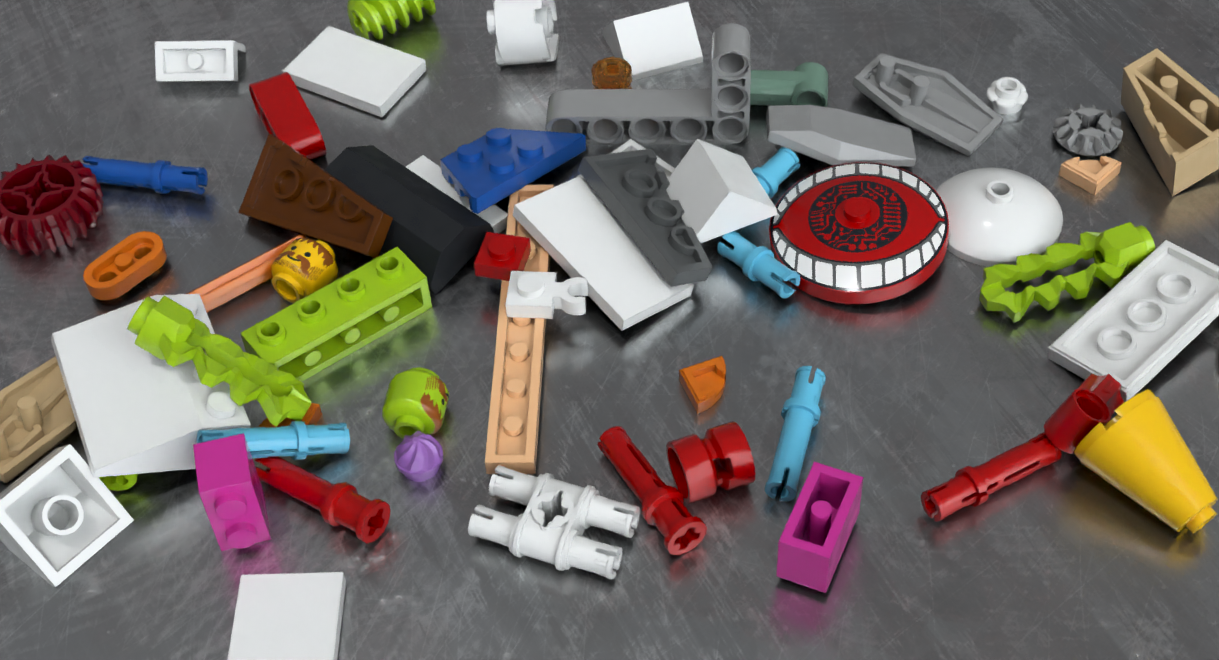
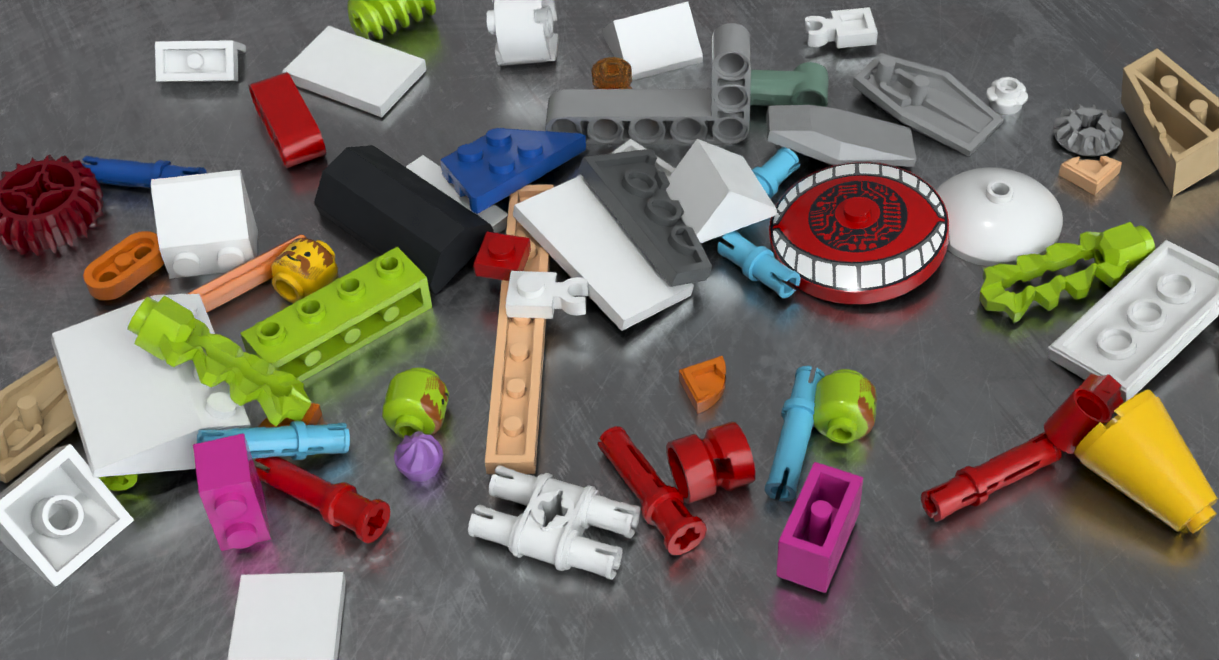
(204, 223): none -> white slope
(308, 200): reddish brown wing -> none
(844, 404): none -> lime head
(845, 27): none -> white plate

